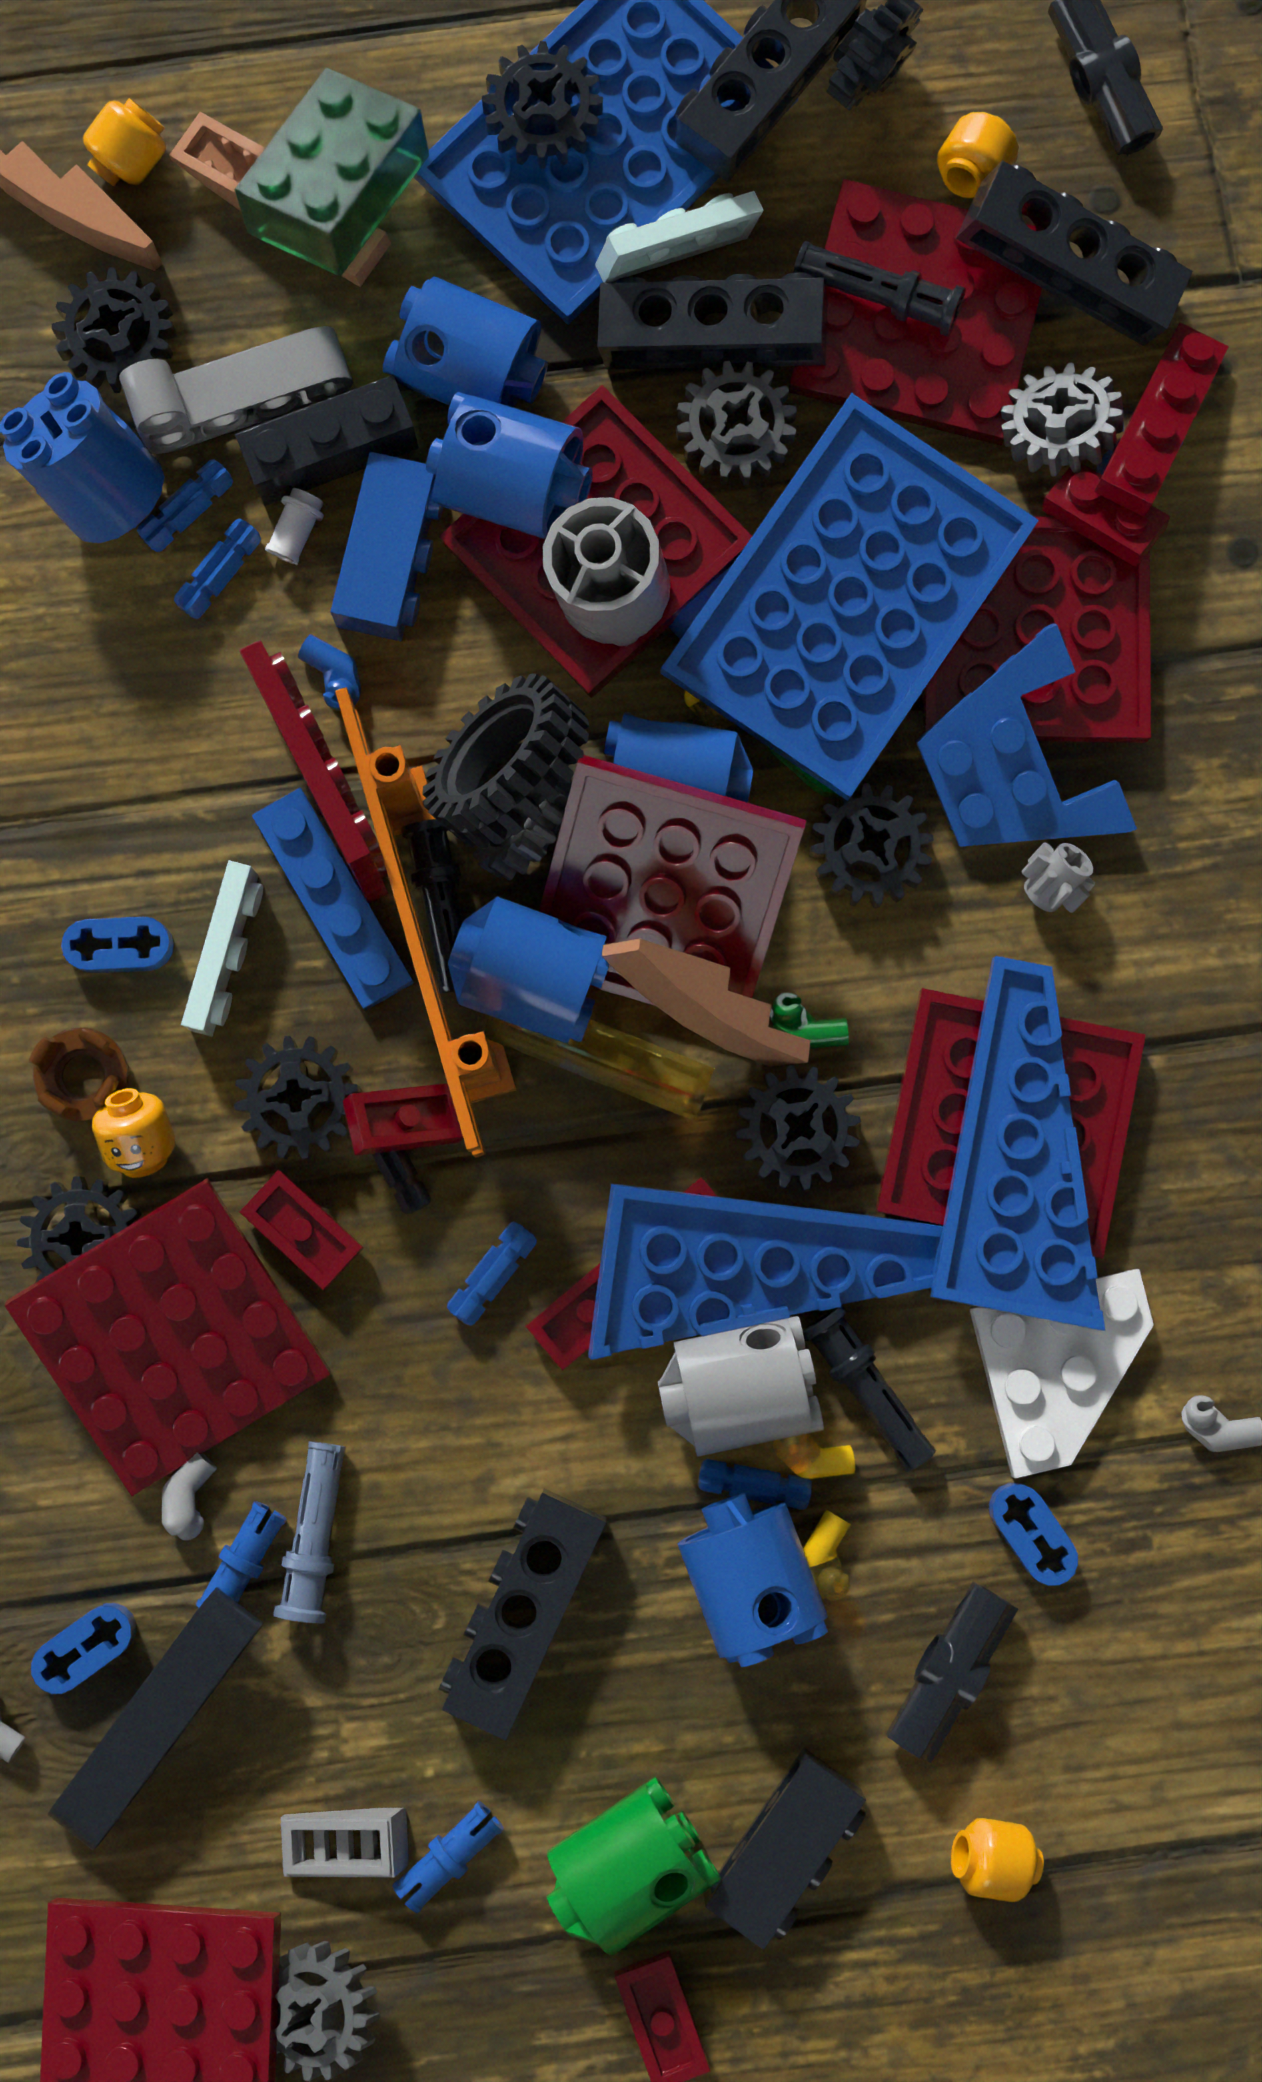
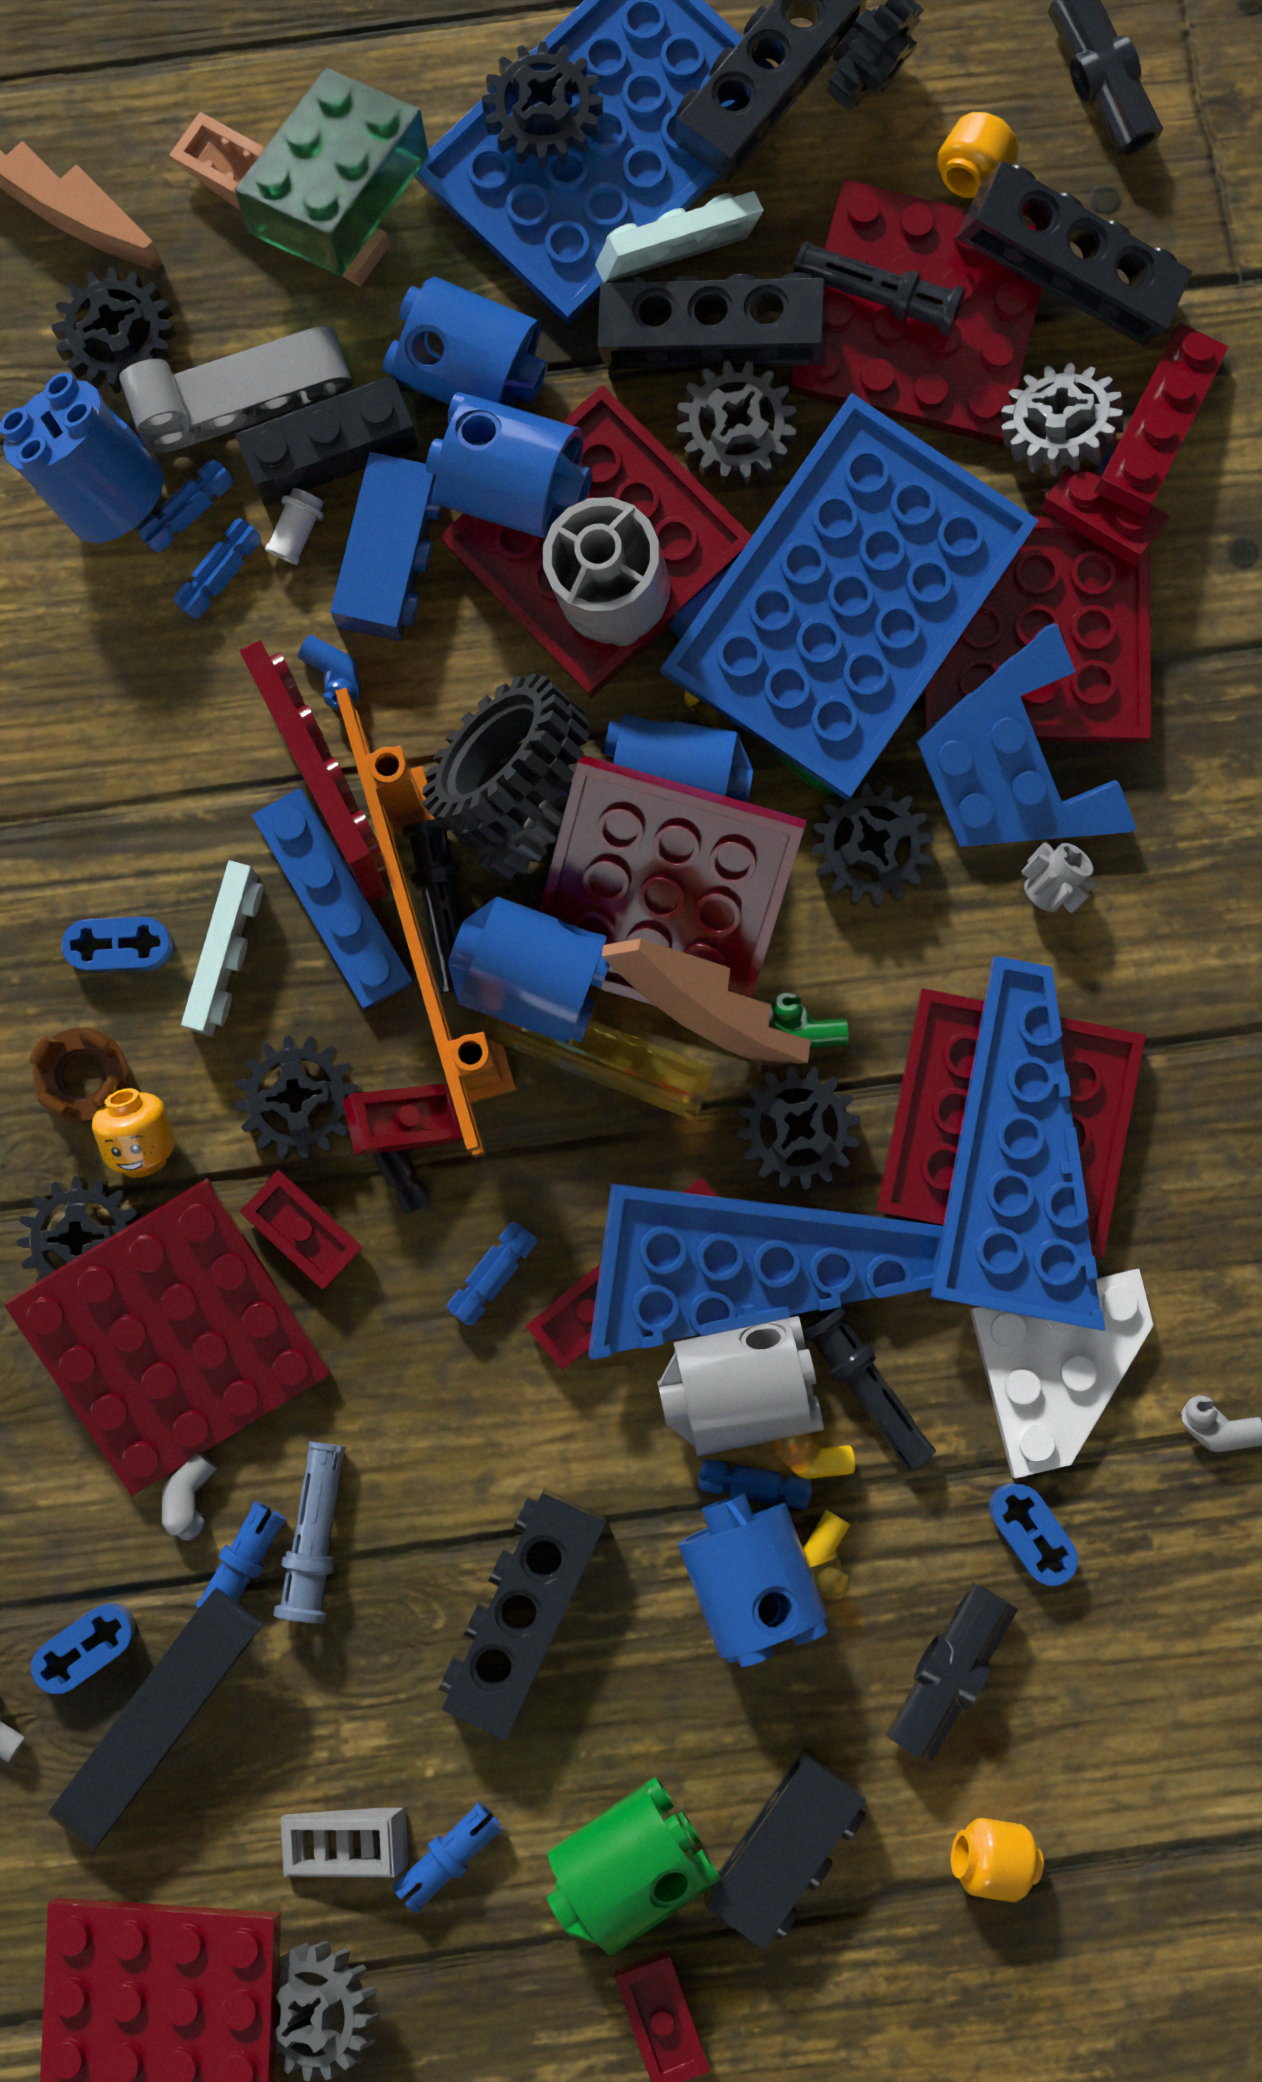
(124, 143): light orange head -> none

